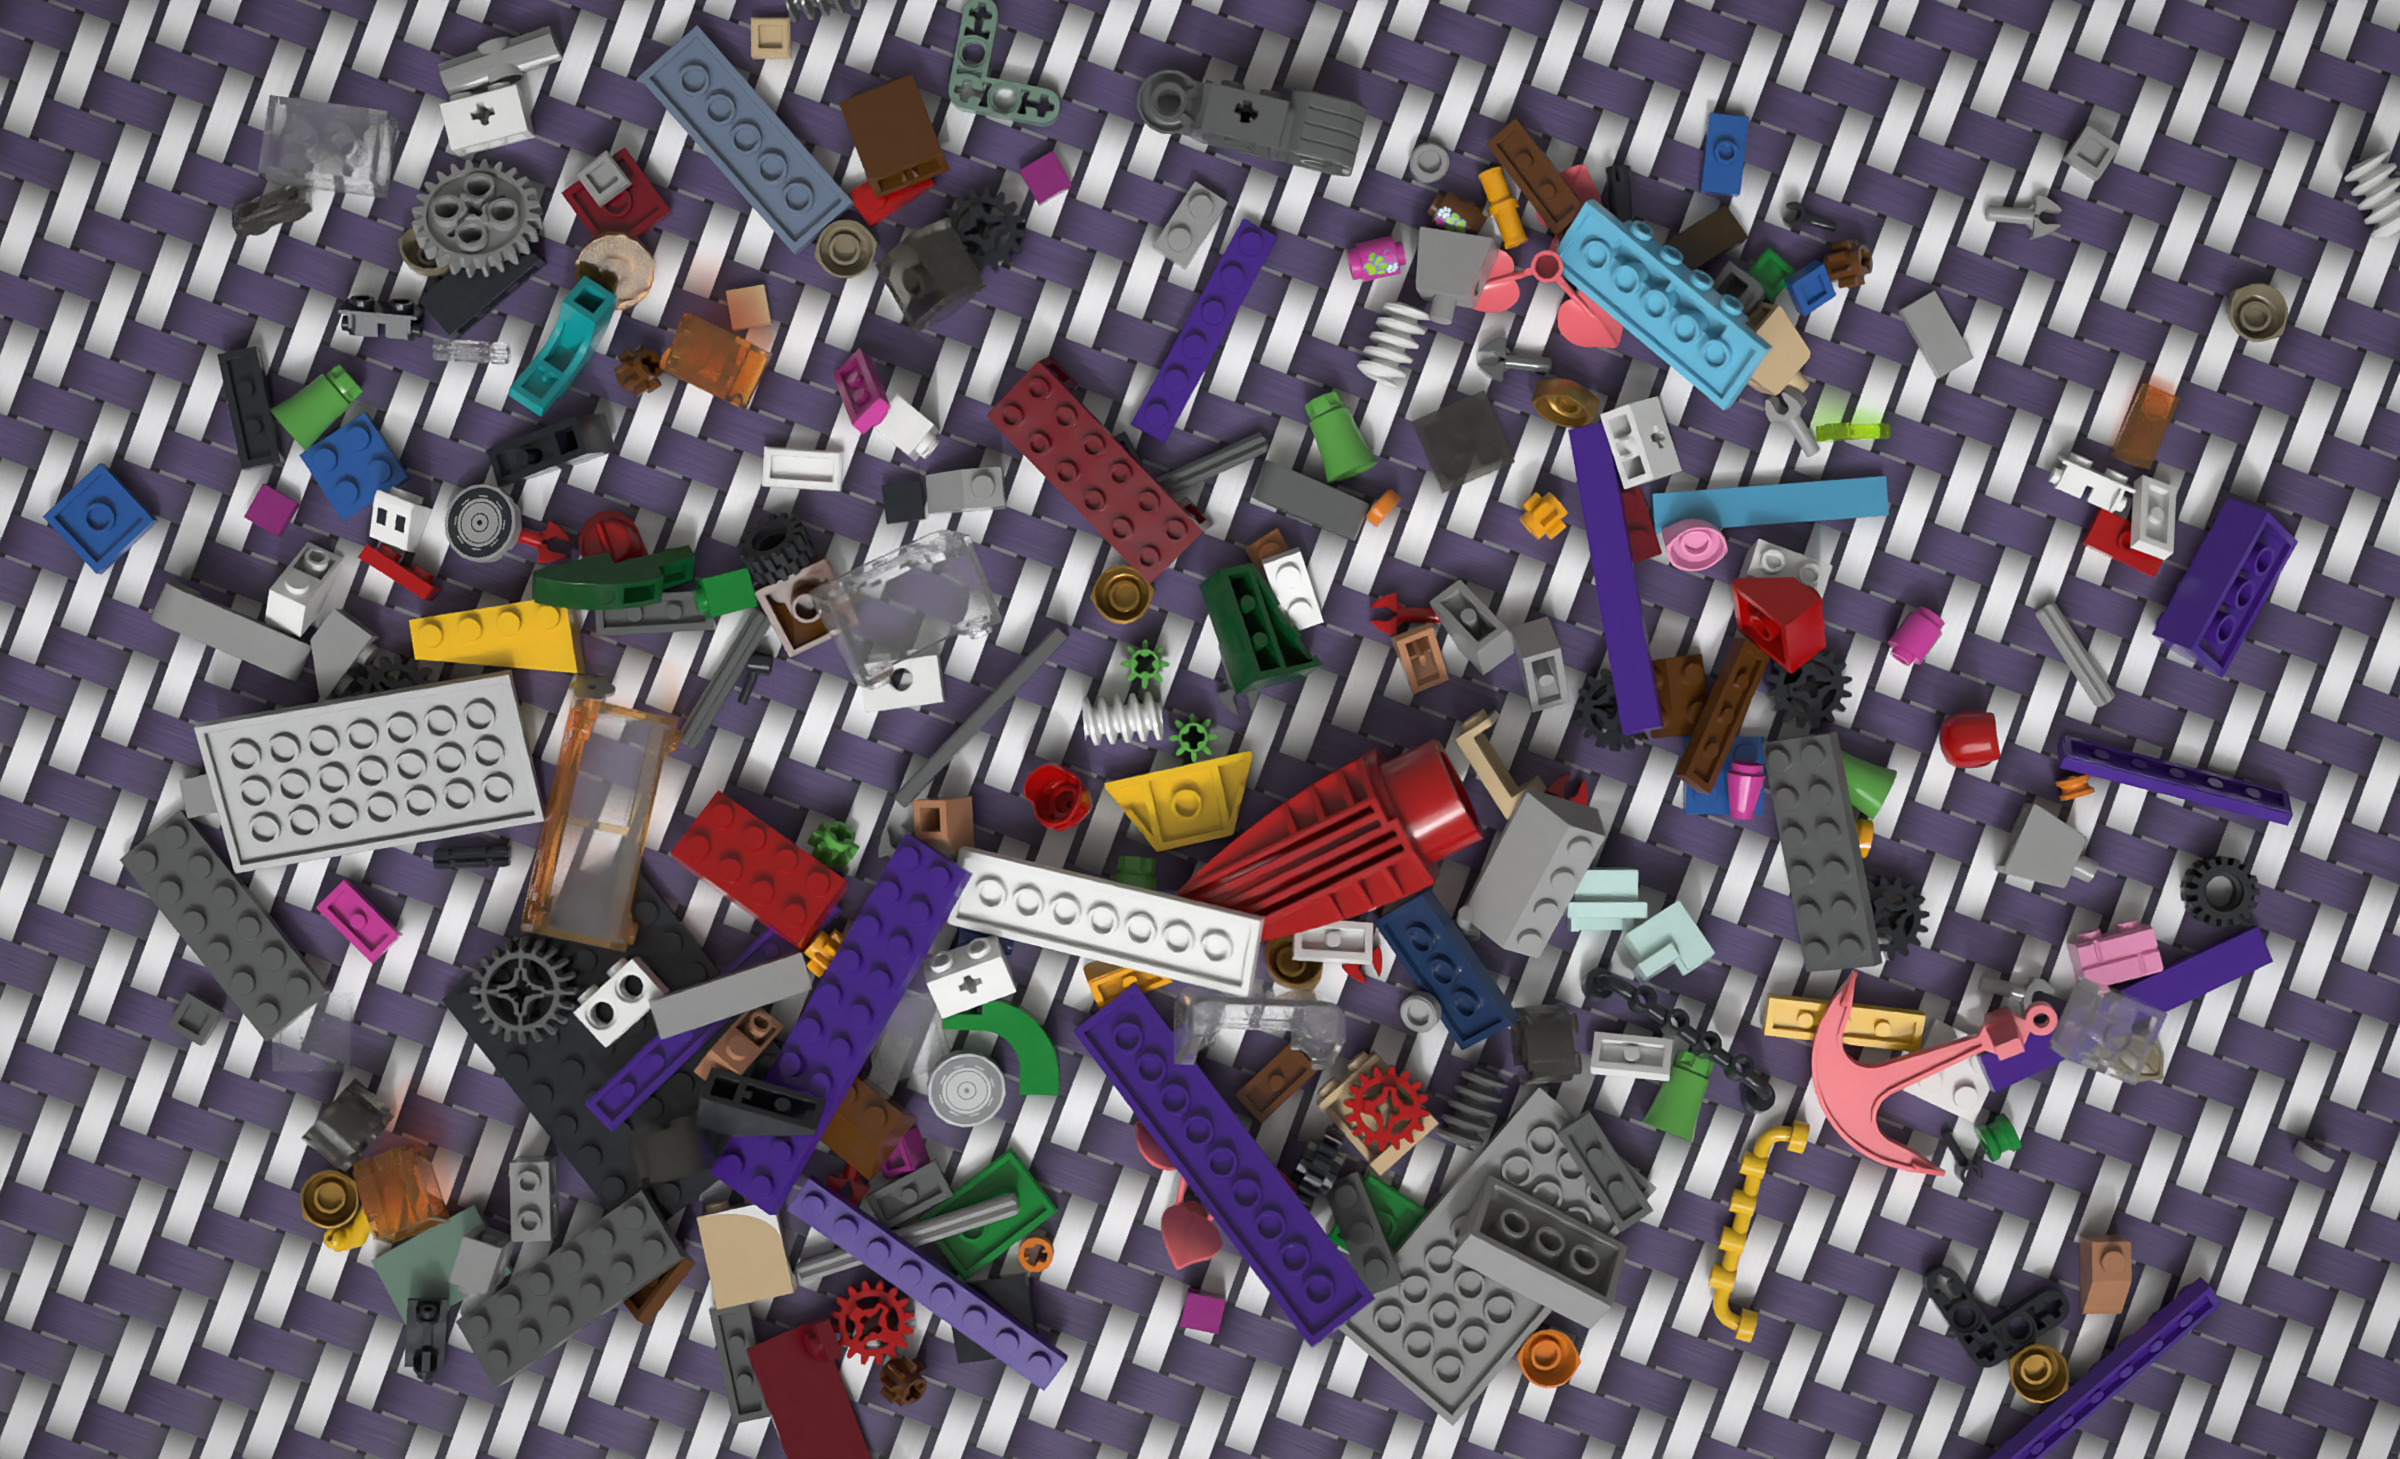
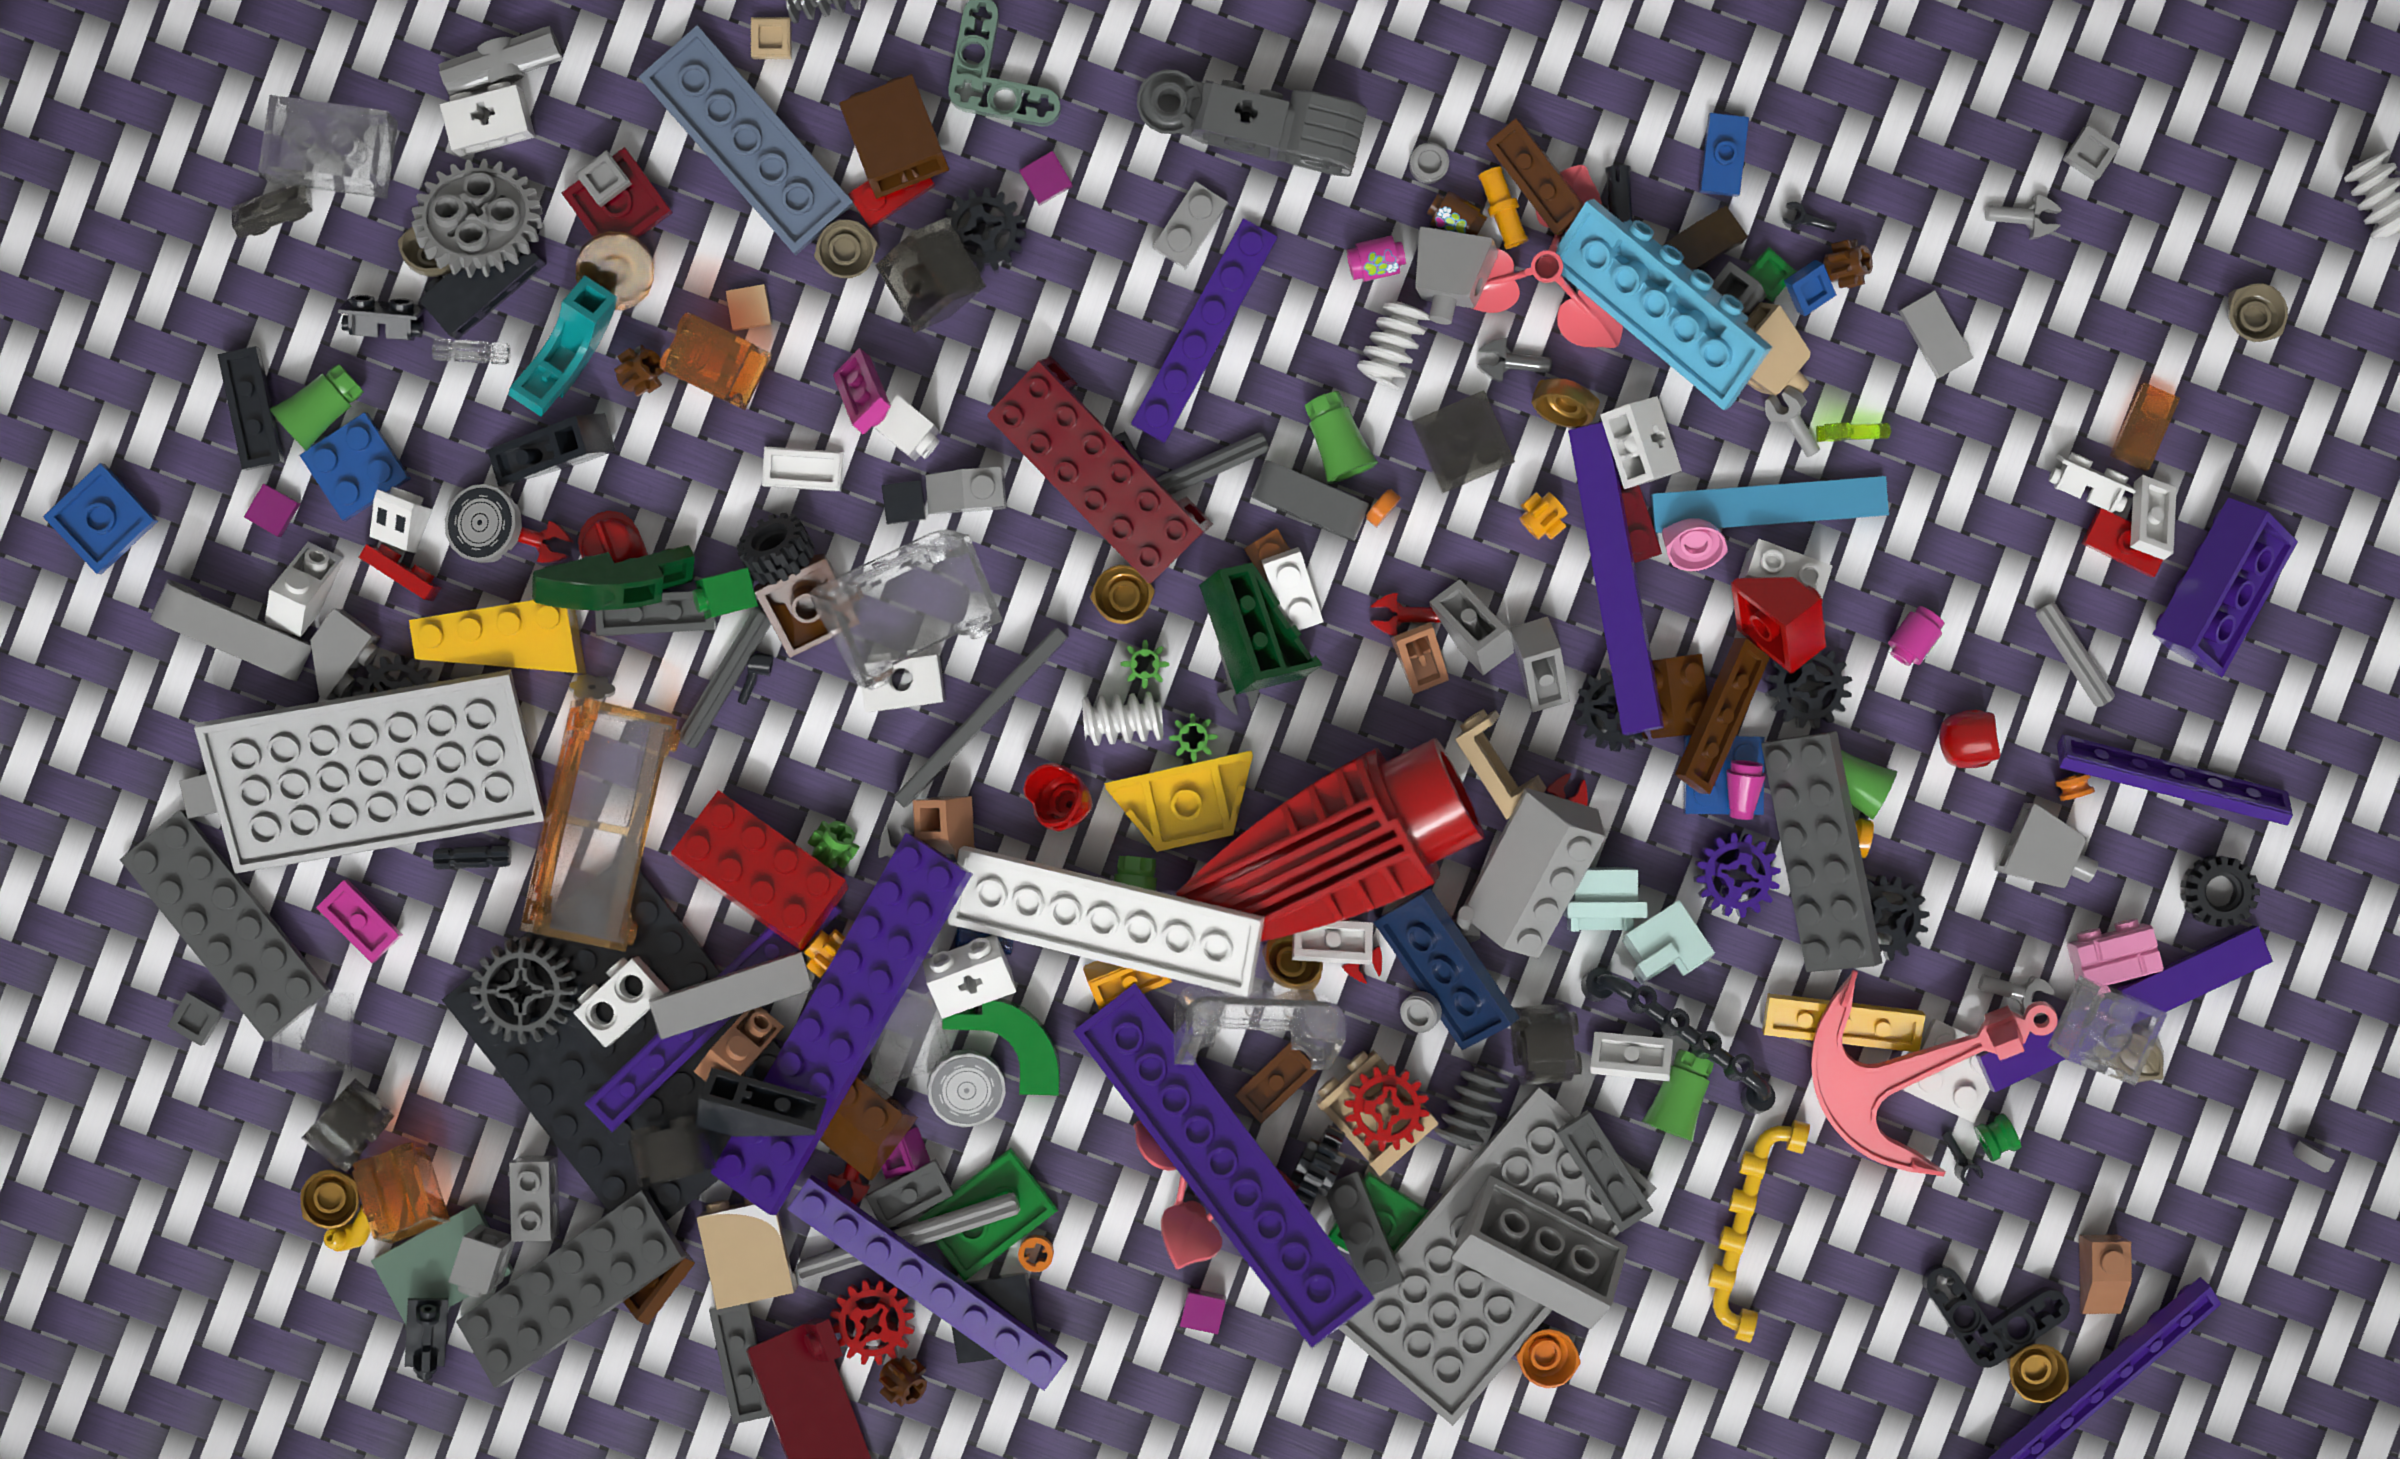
(1741, 856): none -> dark purple gear

